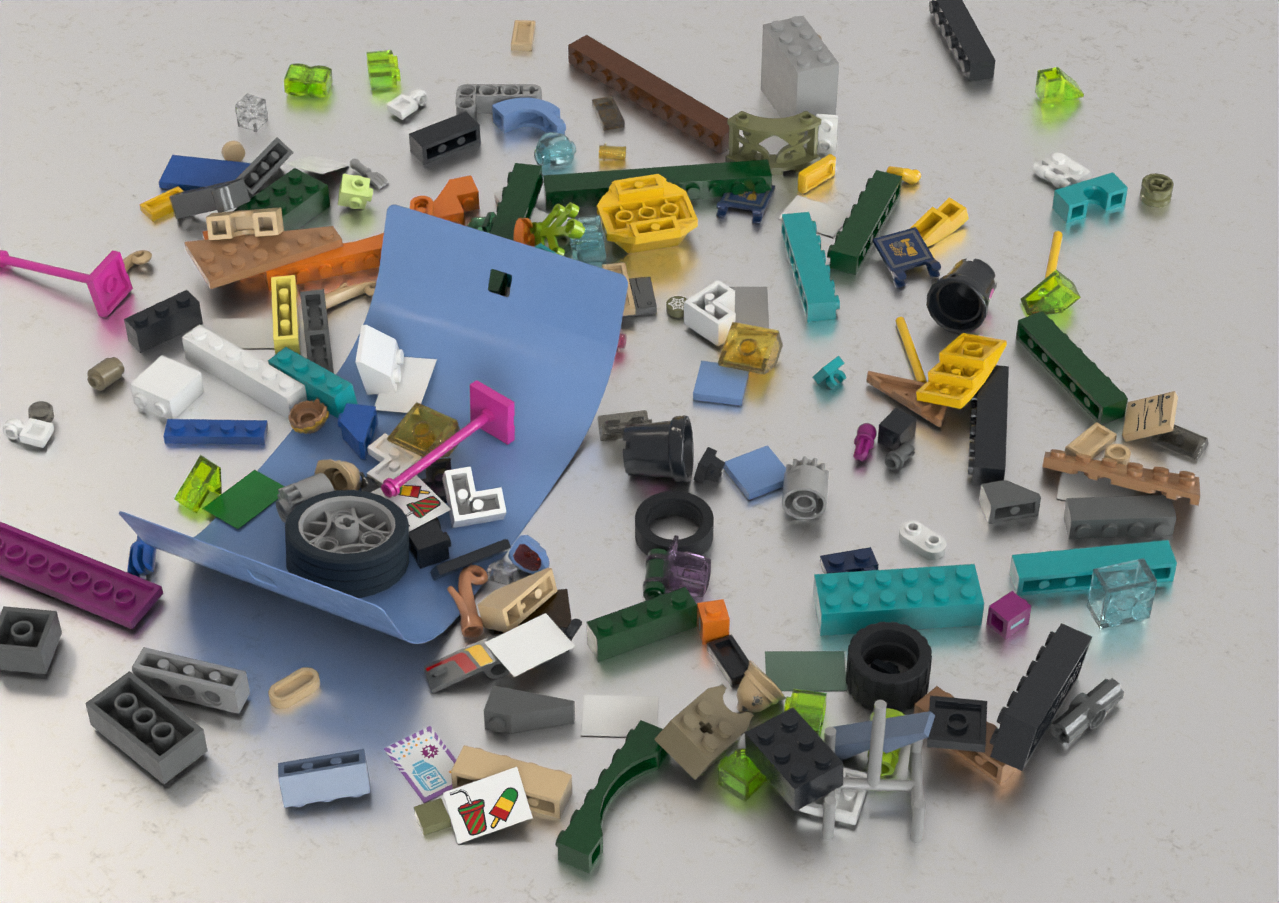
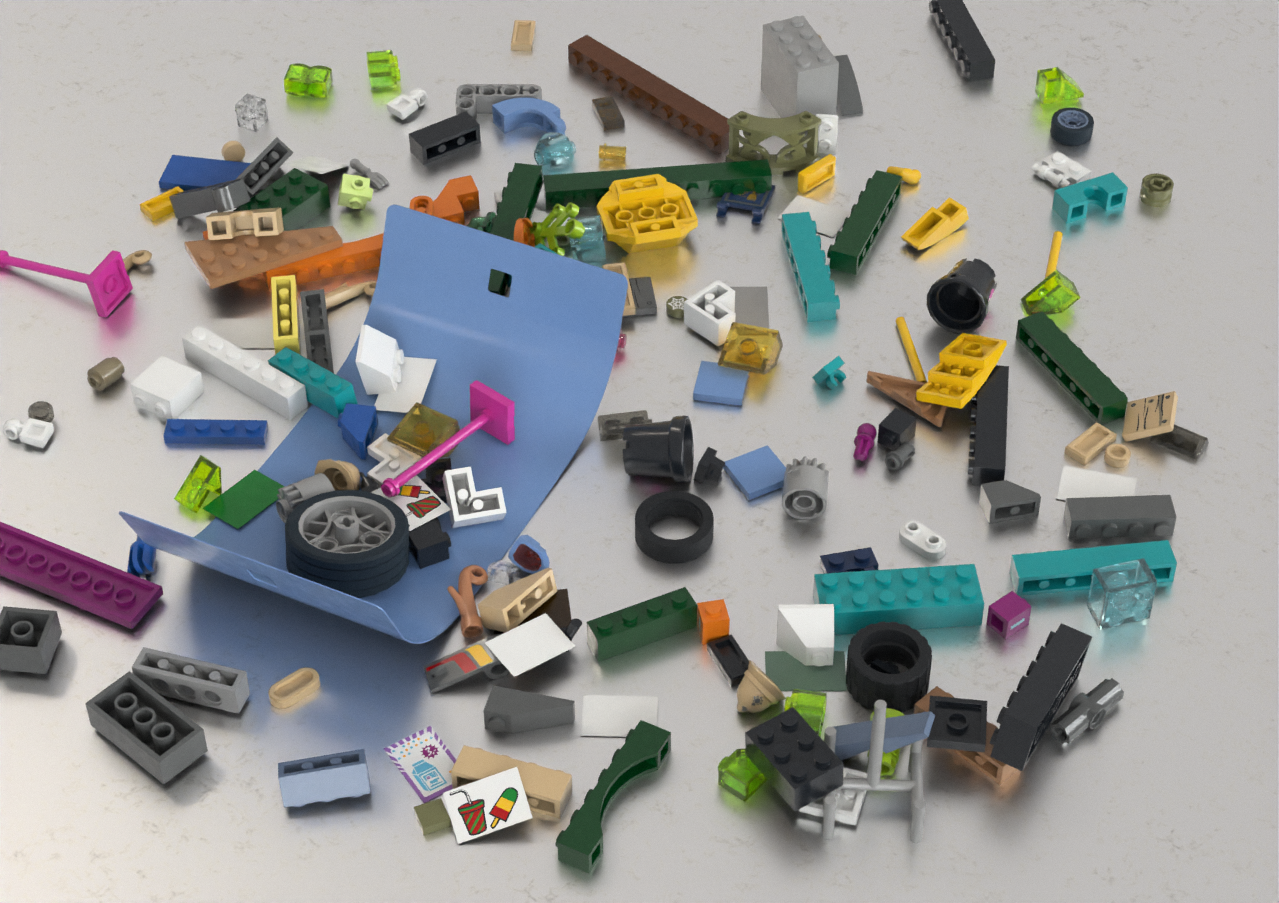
(163, 321): black brick -> none
(308, 416): medium nougat hair -> none
(470, 559): black tile -> none
(675, 570): clear purple piece -> none
(703, 732): dark tan brick -> none
(807, 632): none -> white slope
(847, 93): none -> dark grey slope
(905, 251): dark blue flag -> none
(1072, 126): none -> black wheel
(1128, 476): medium nougat wing -> none

